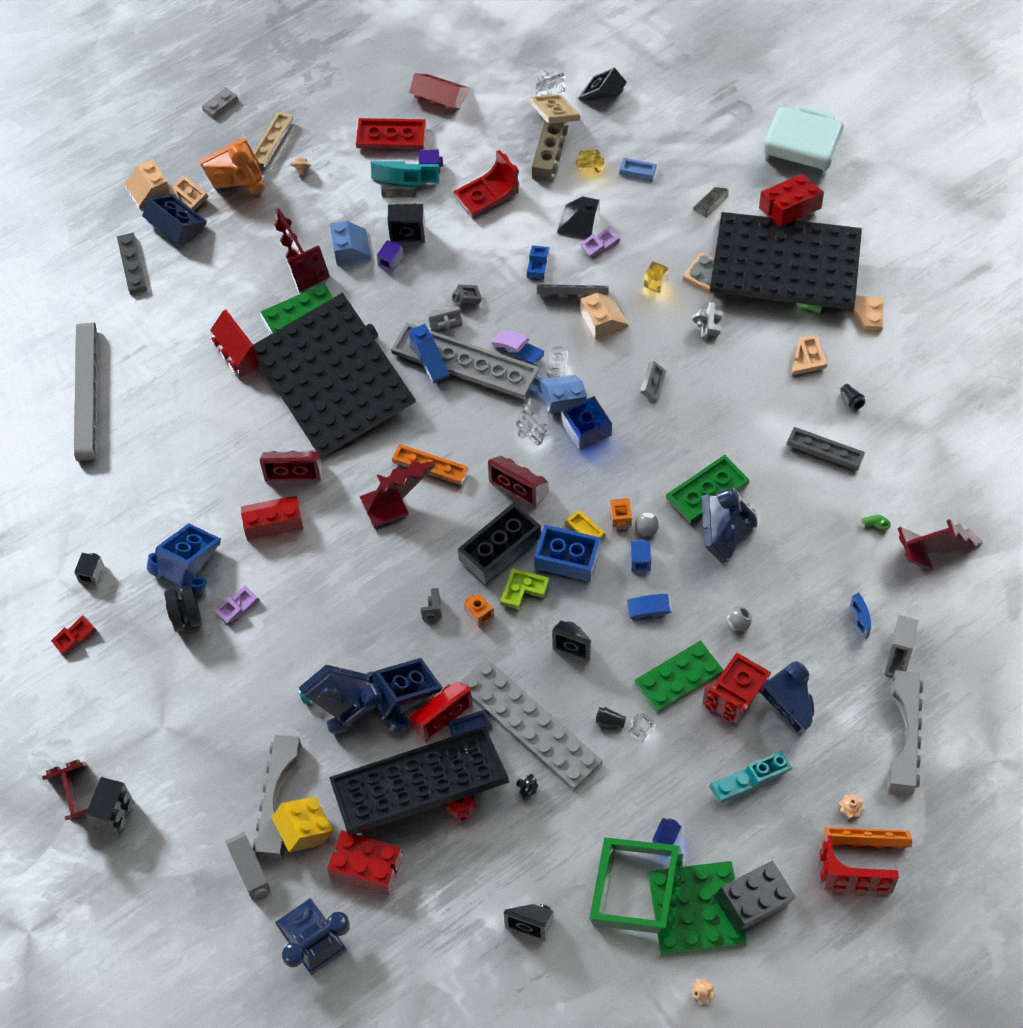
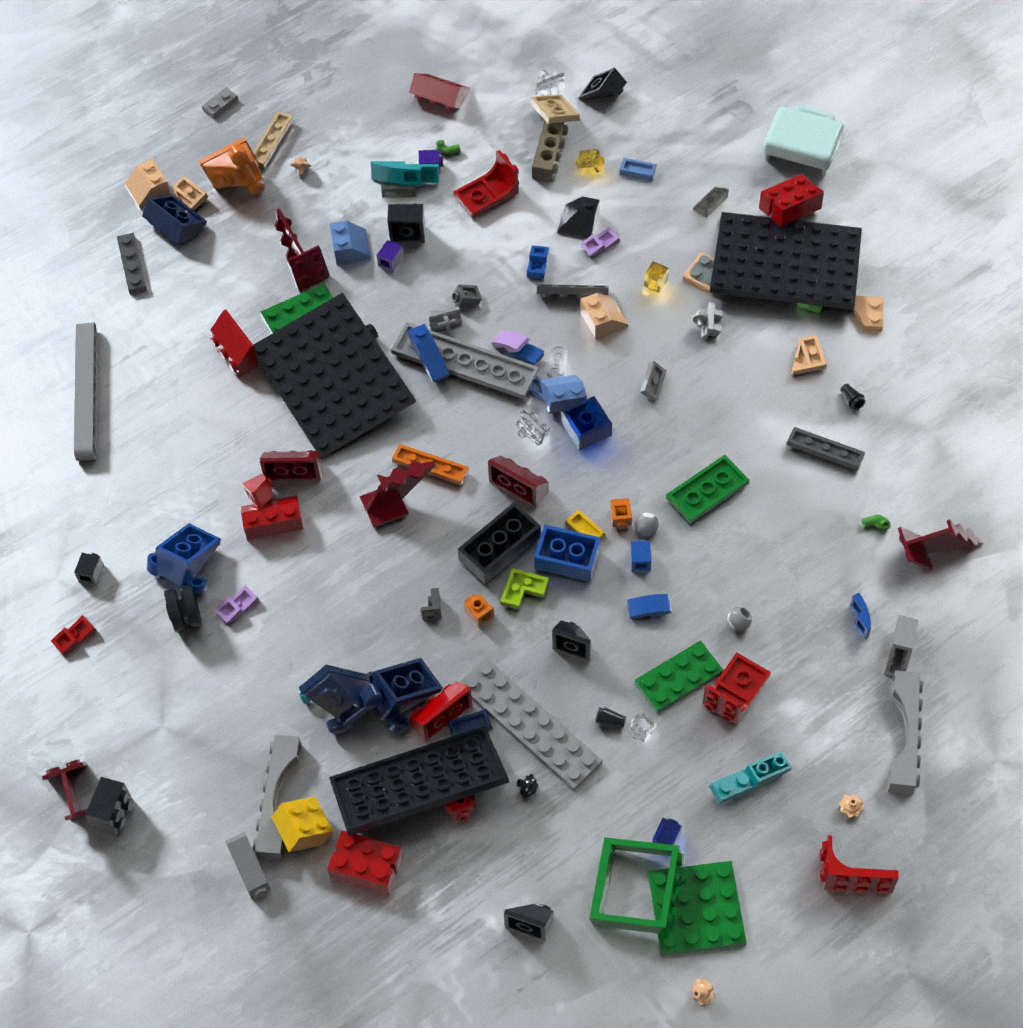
(259, 490): none -> red slope
(312, 937): dark blue piece -> none
(391, 133): red plate -> none
(447, 150): none -> bright green arm
(725, 522): dark blue piece -> none
(754, 896): black brick -> none
(790, 696): dark blue piece -> none
(875, 837): orange plate -> none

